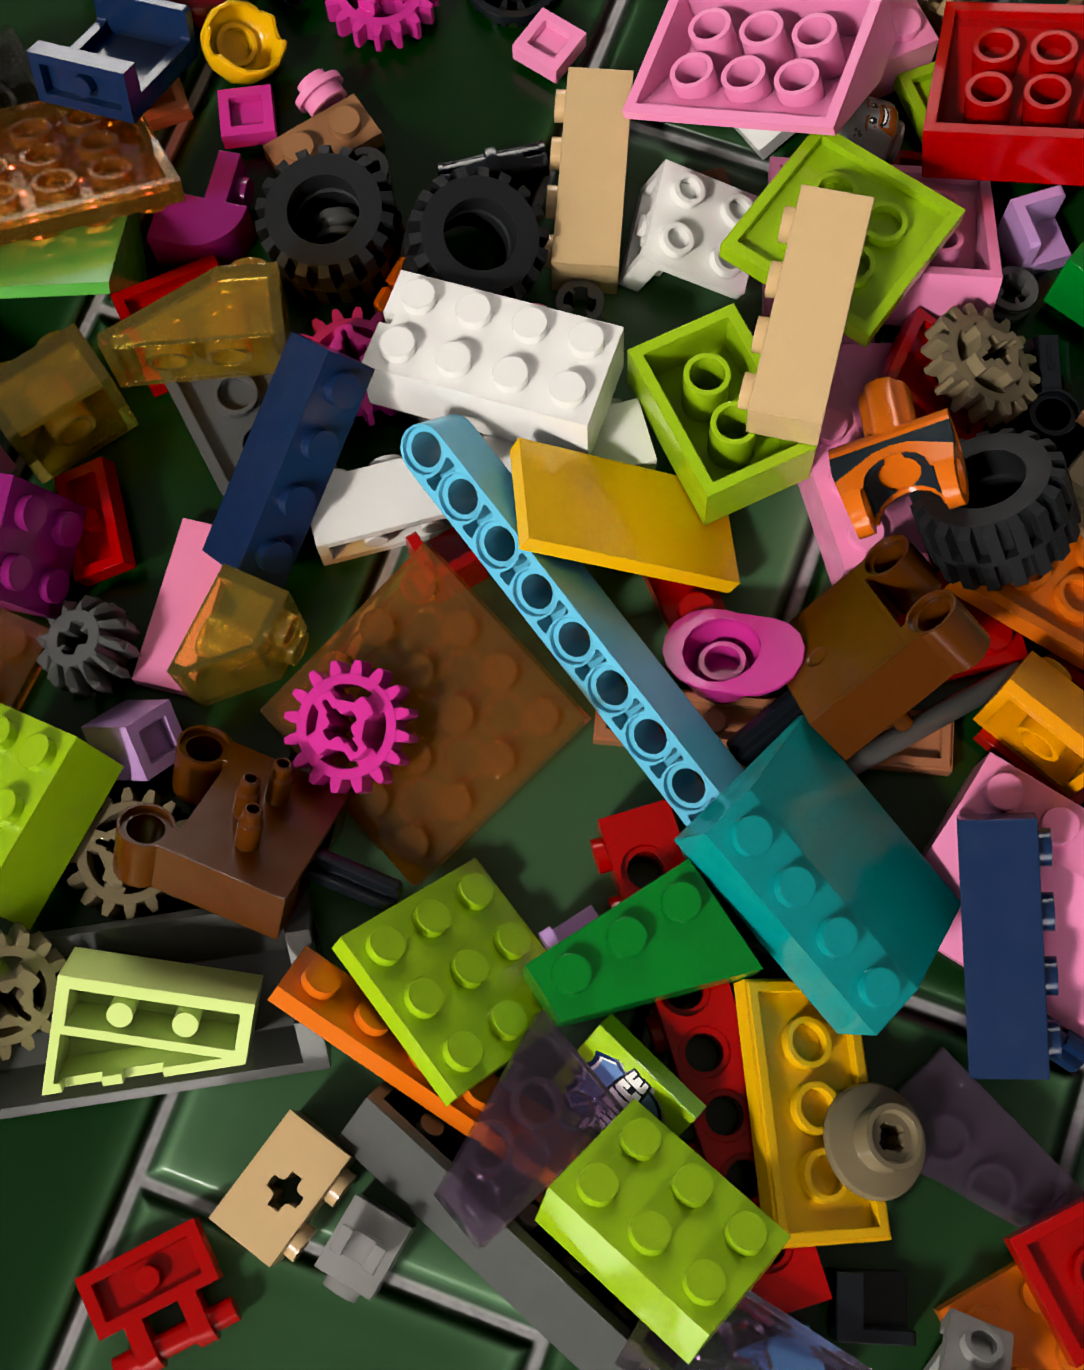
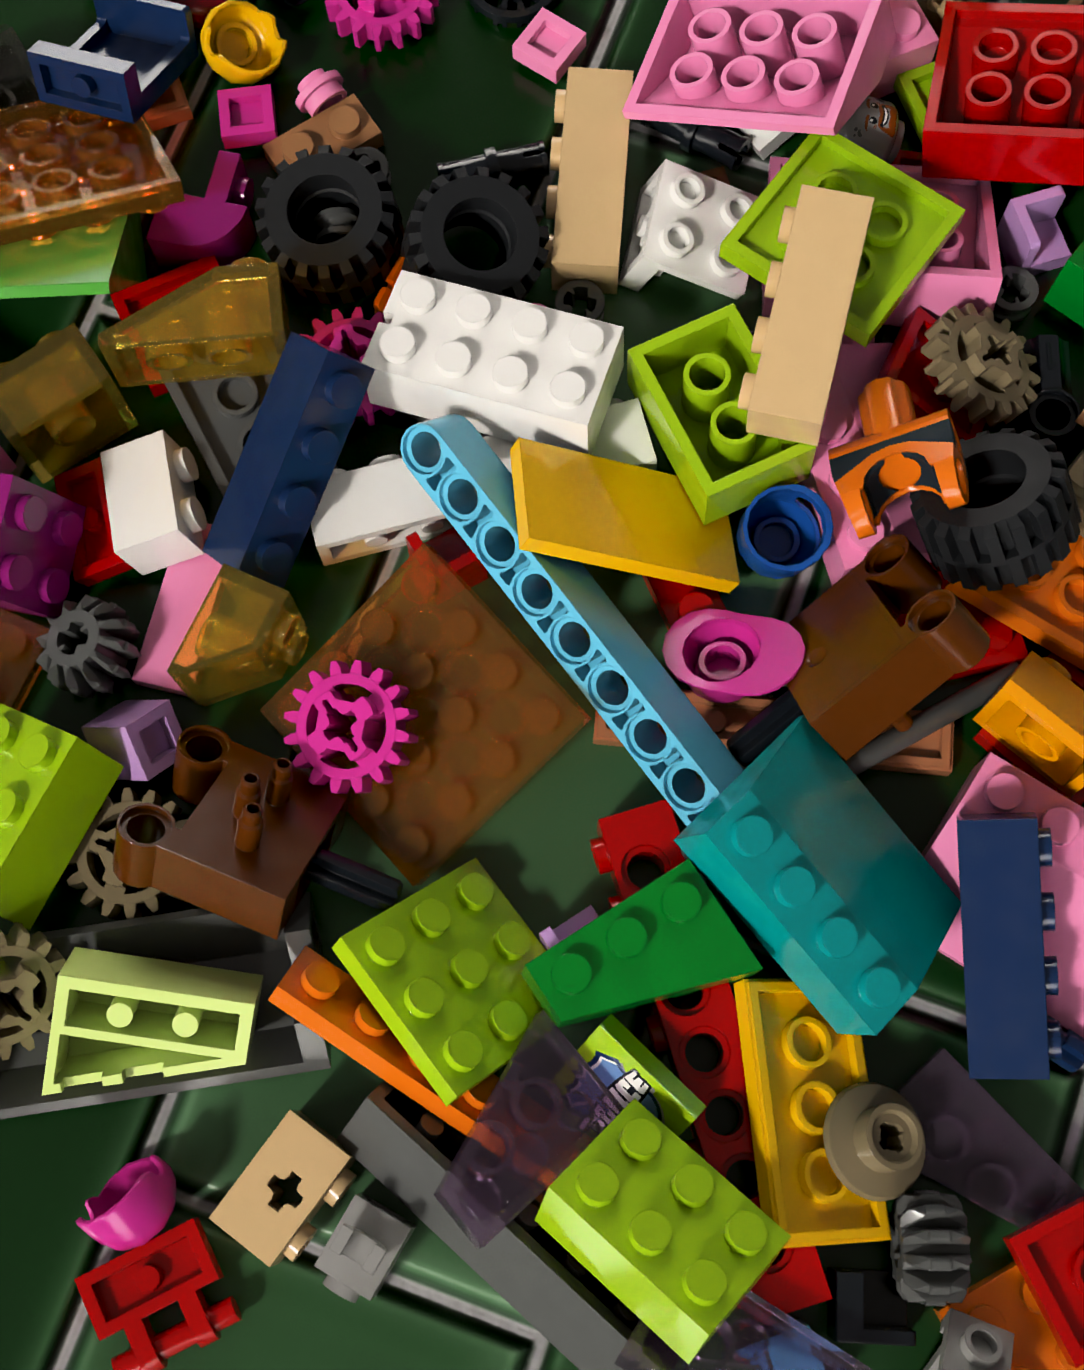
(132, 1205): none -> dark pink hair
(153, 502): none -> white brick
(707, 140): none -> black pin
(781, 534): none -> blue helmet
(930, 1248): none -> dark grey gear

